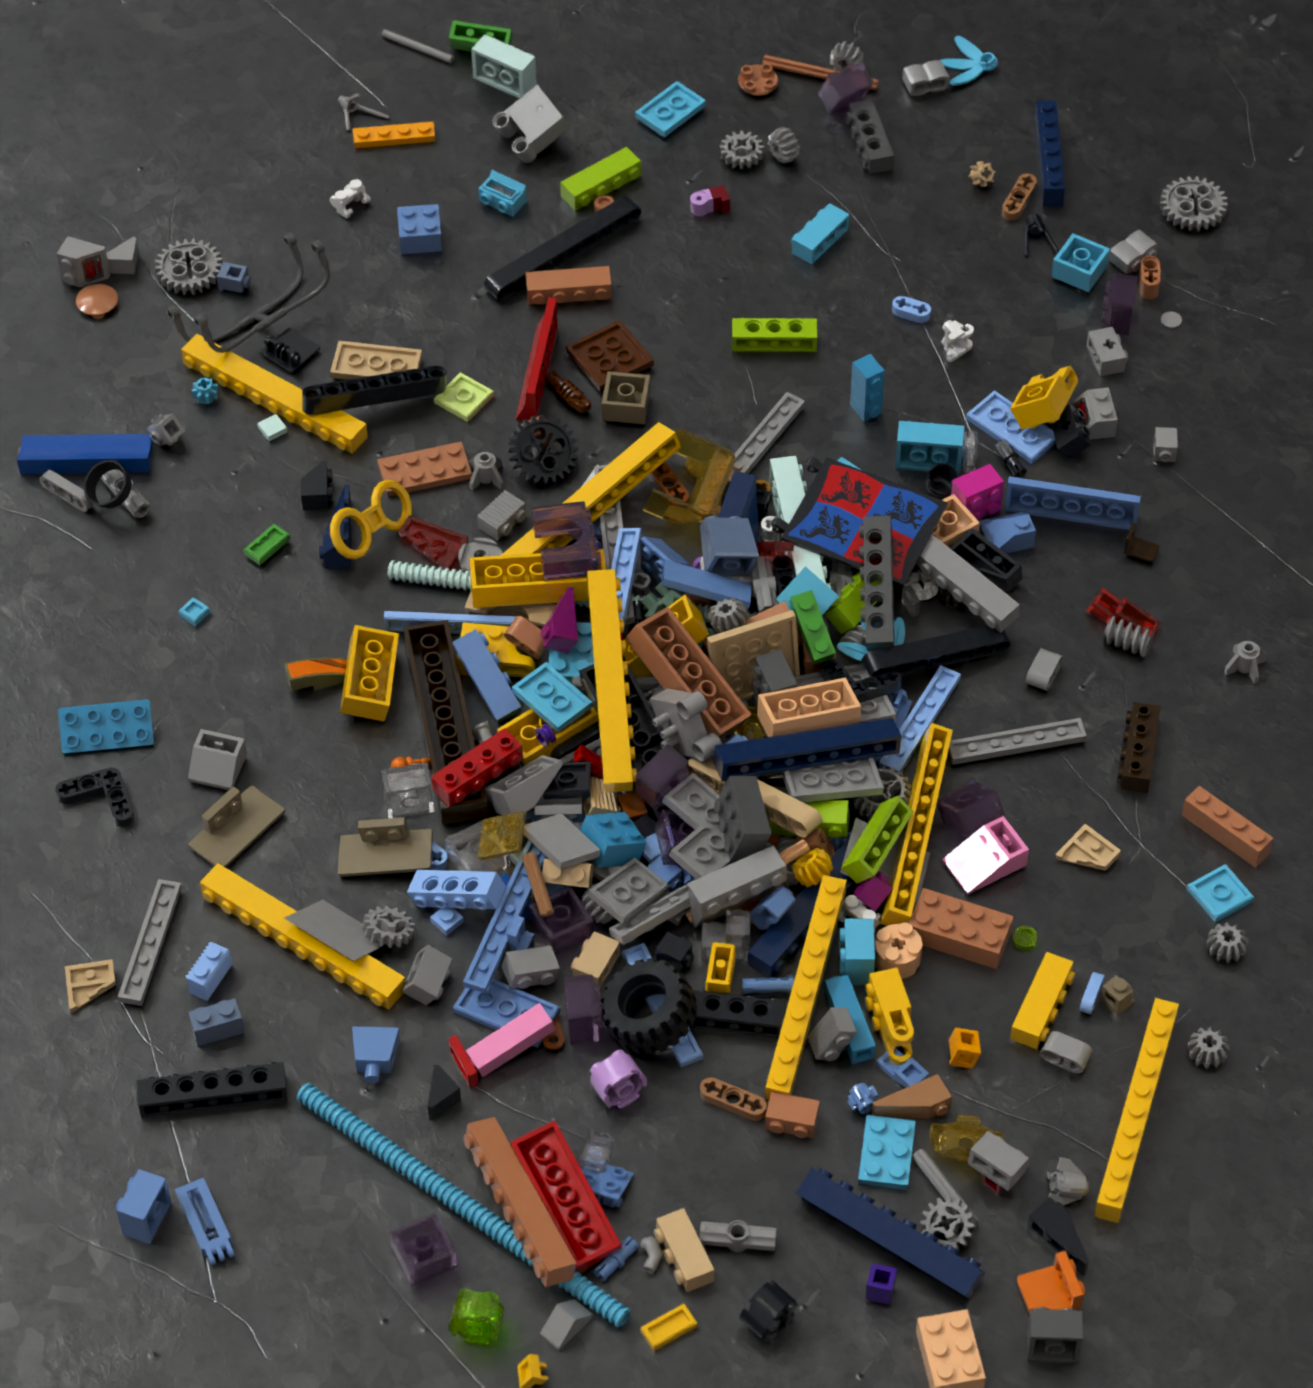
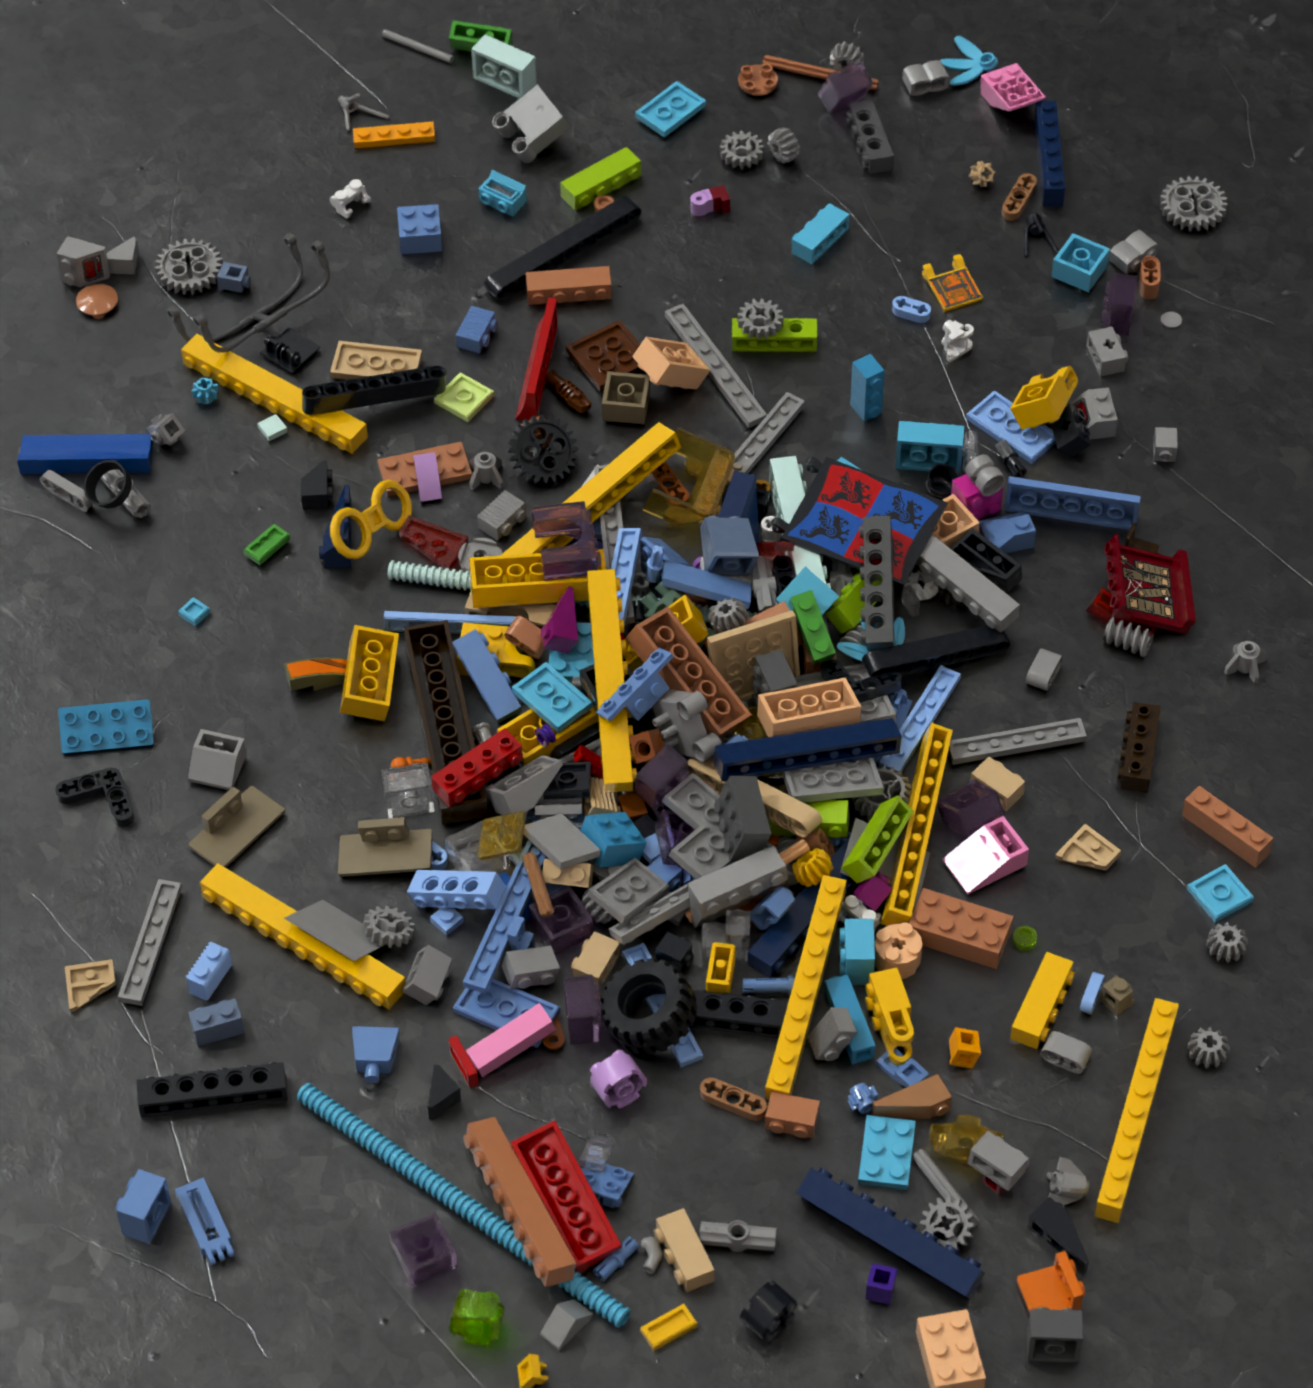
(427, 476): none -> lavender slope
(476, 329): none -> medium blue brick
(639, 745): none -> dark orange brick
(640, 690): none -> medium blue bracket
(655, 564): none -> light blue axle
(671, 363): none -> light nougat brick
(721, 371): none -> light grey plate
(760, 318): none -> light grey gear
(953, 287): none -> flag
(985, 475): none -> light grey wheel
(997, 777): none -> tan brick
(1009, 88): none -> bright pink slope
(1150, 587): none -> dark red panel

